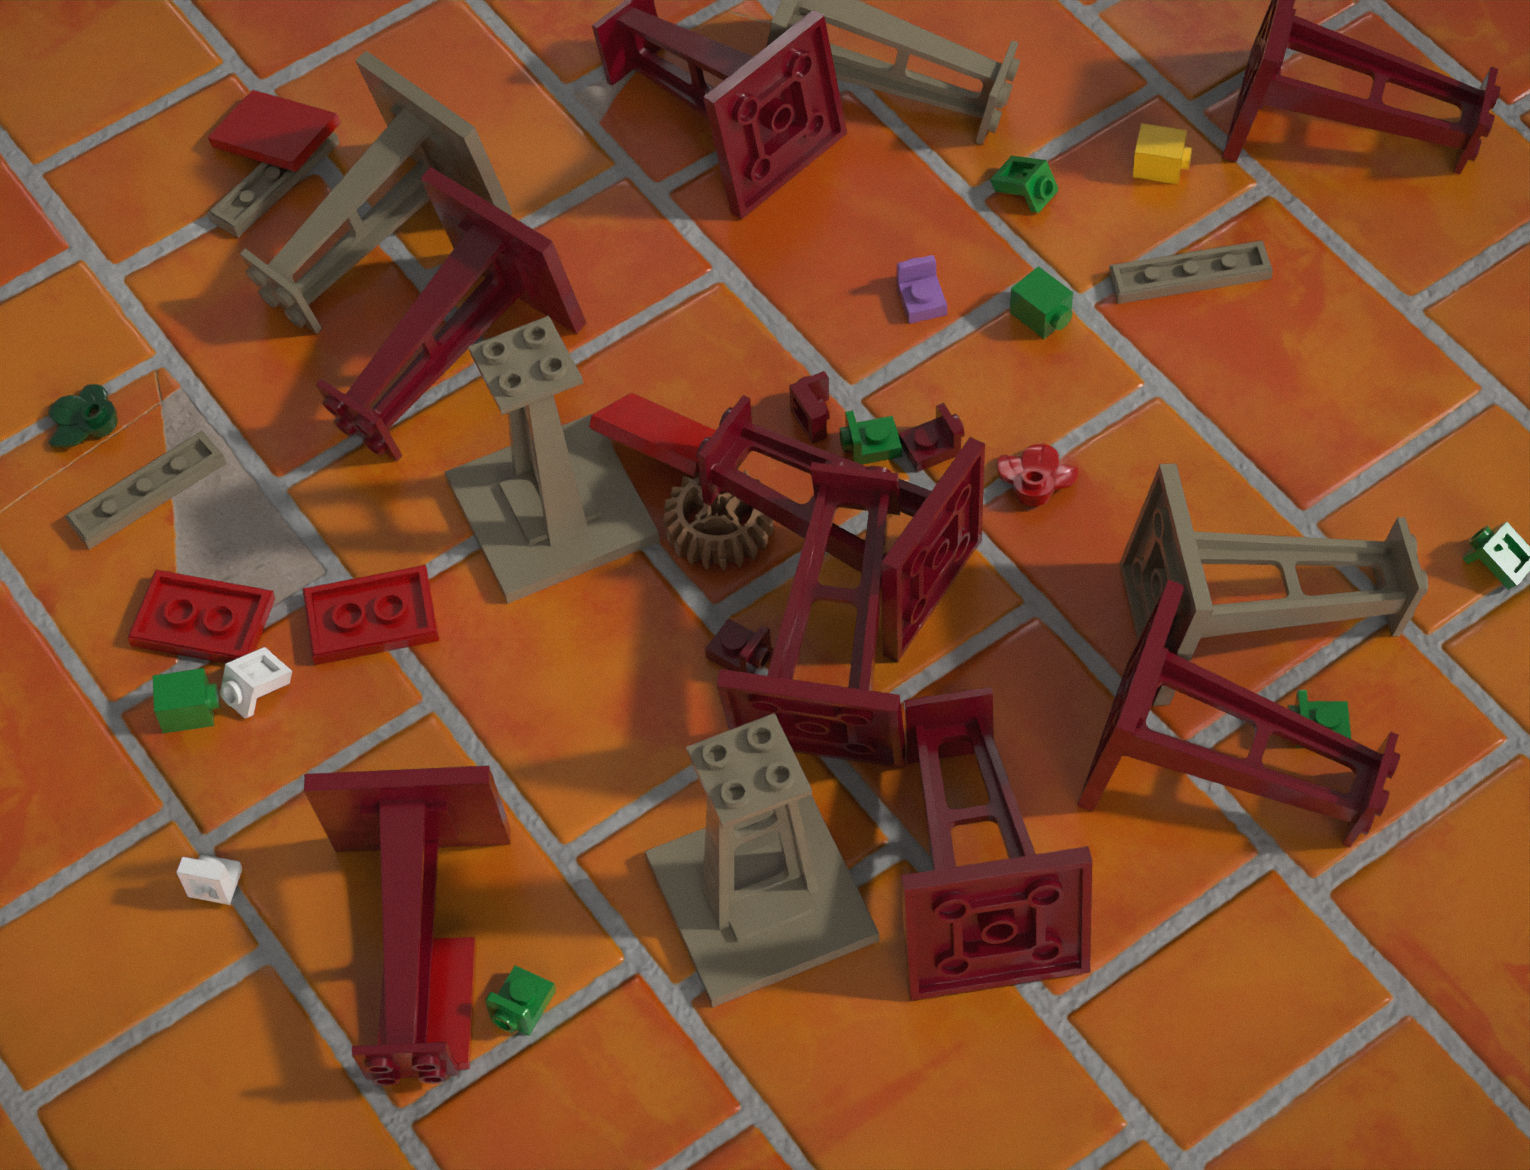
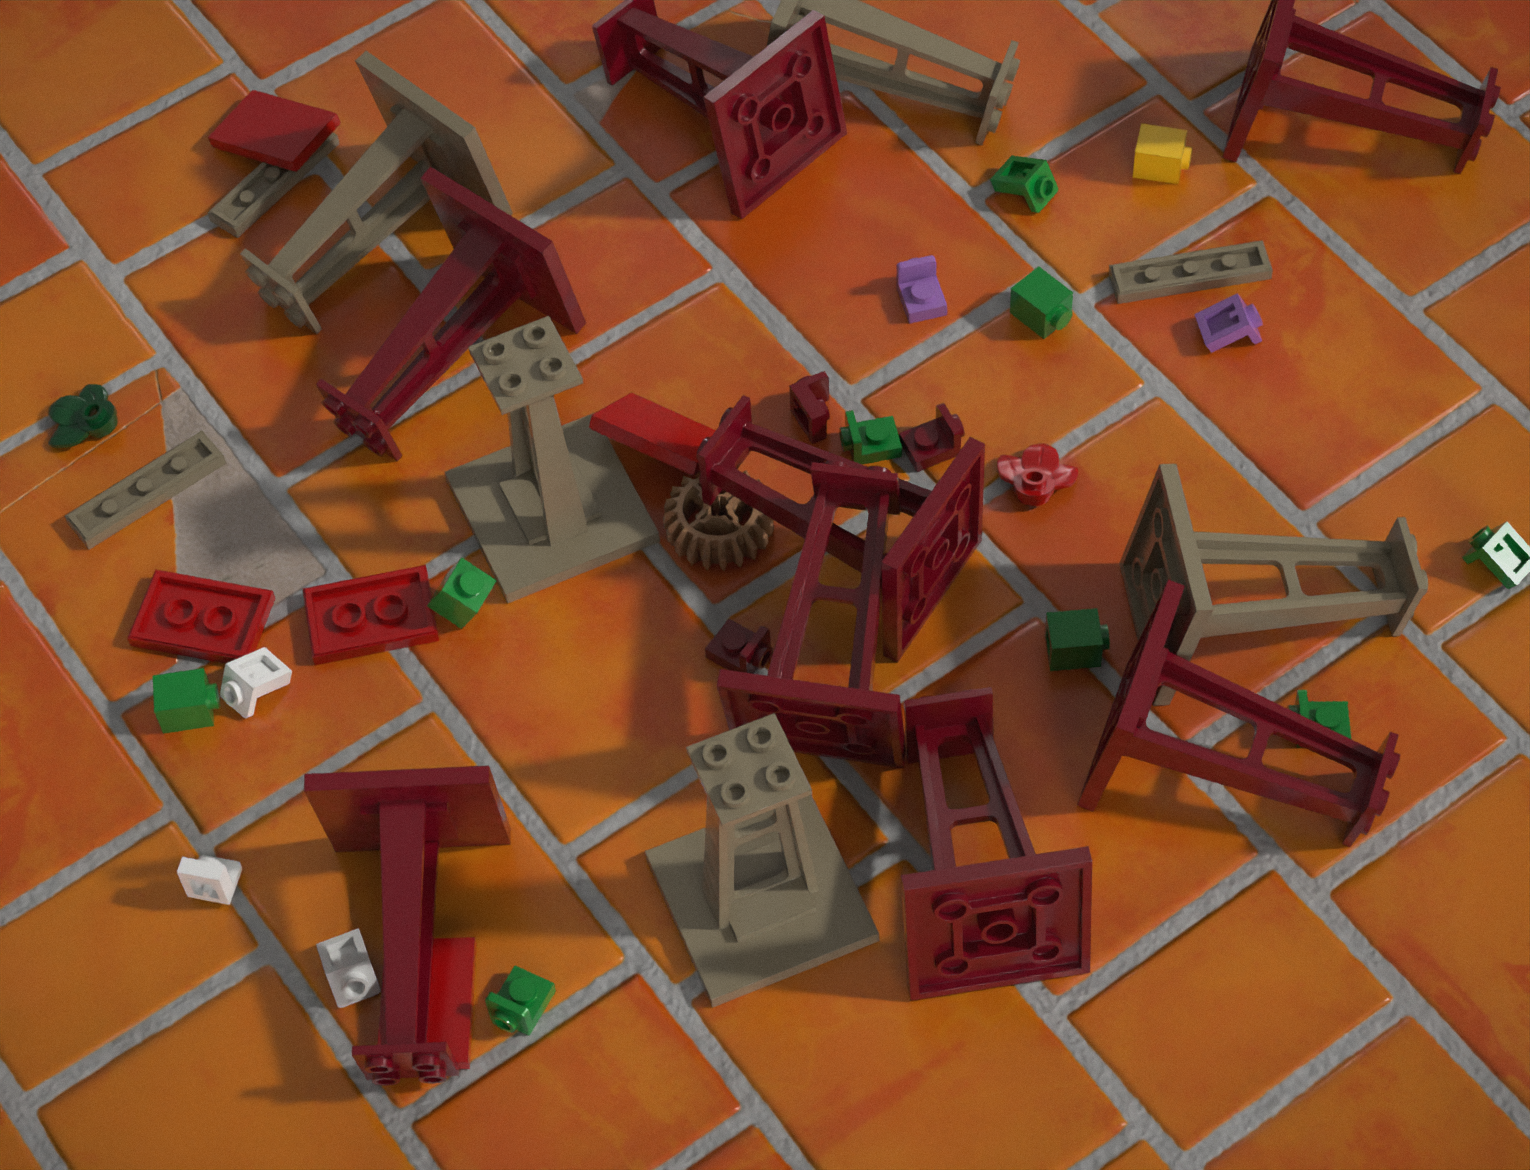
(348, 968): none -> white bracket
(461, 593): none -> green brick
(1075, 639): none -> green brick
(1229, 322): none -> medium lavender bracket

